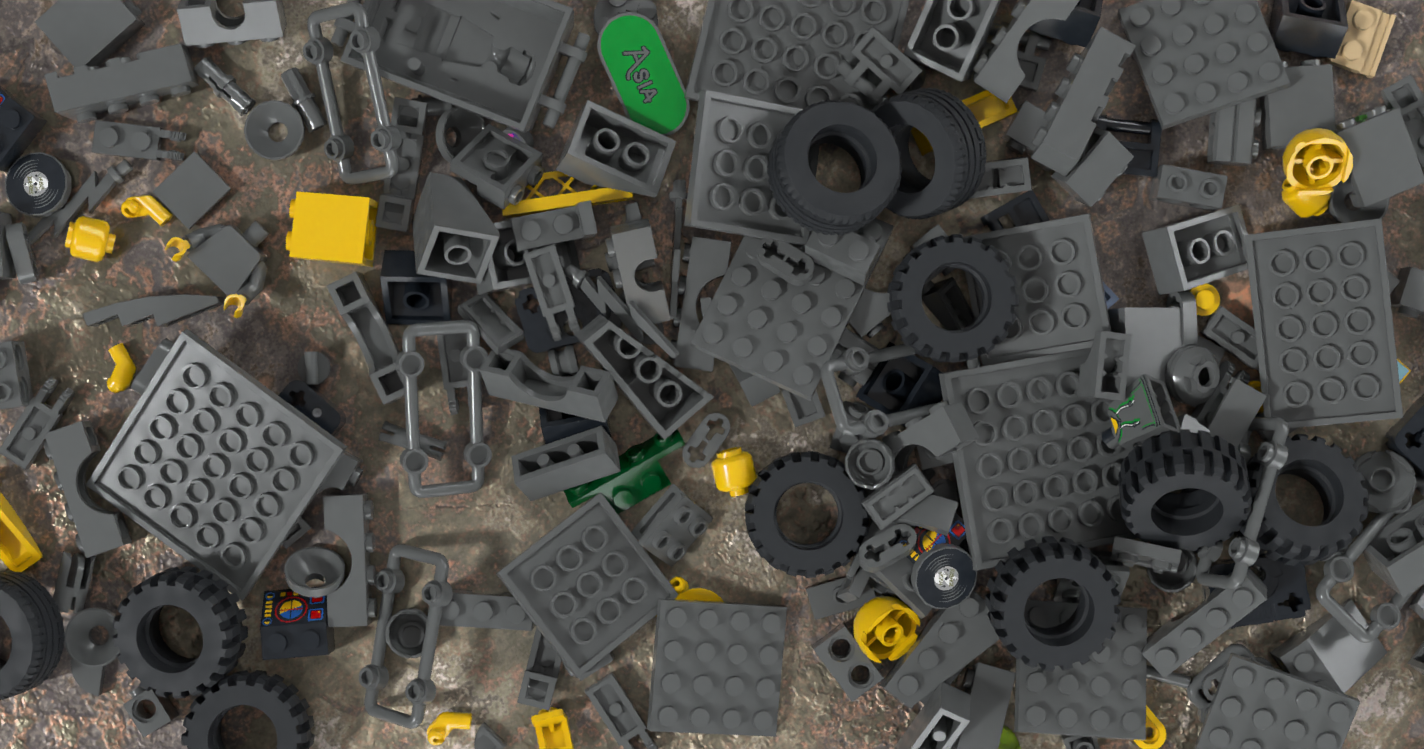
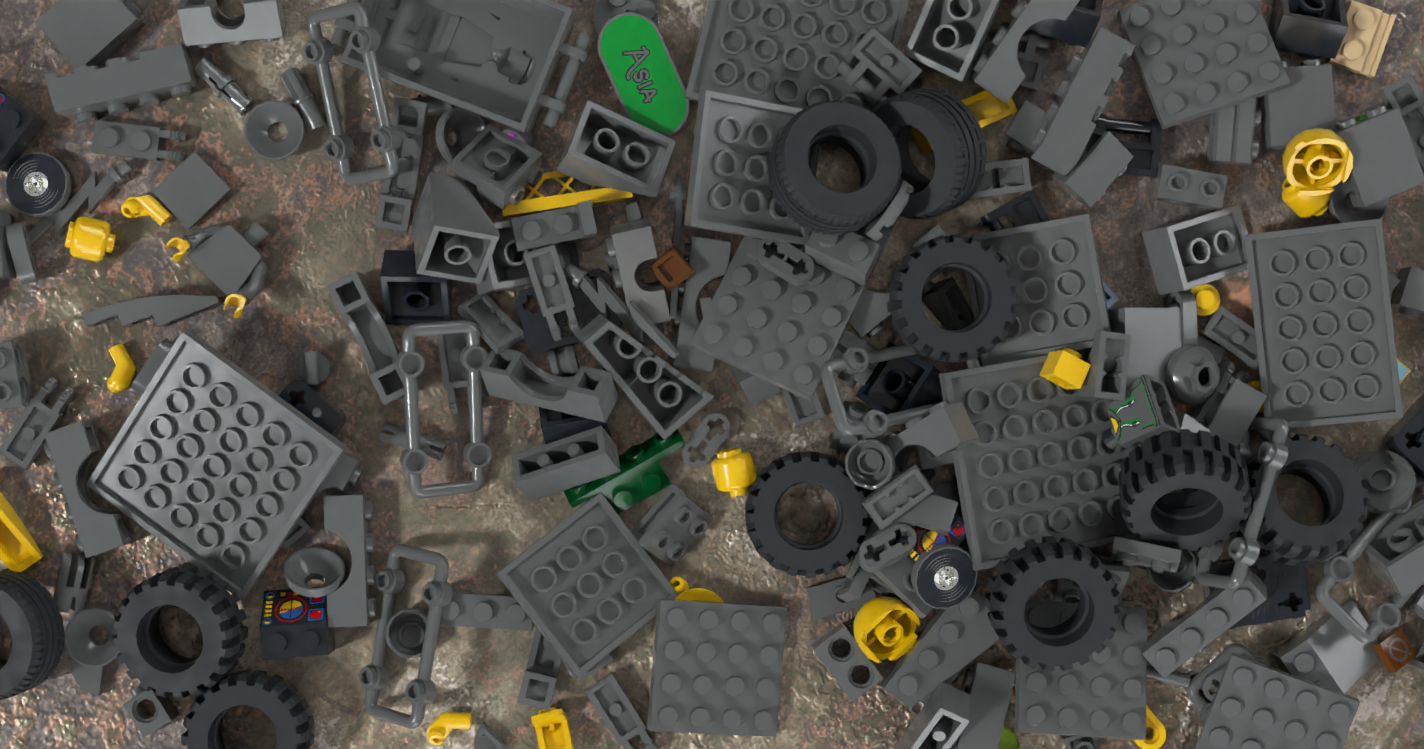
(333, 228): yellow slope -> none
(671, 268): none -> reddish brown tile
(891, 212): none -> dark grey tile
(1065, 368): none -> yellow plate
(1394, 650): none -> reddish brown tile

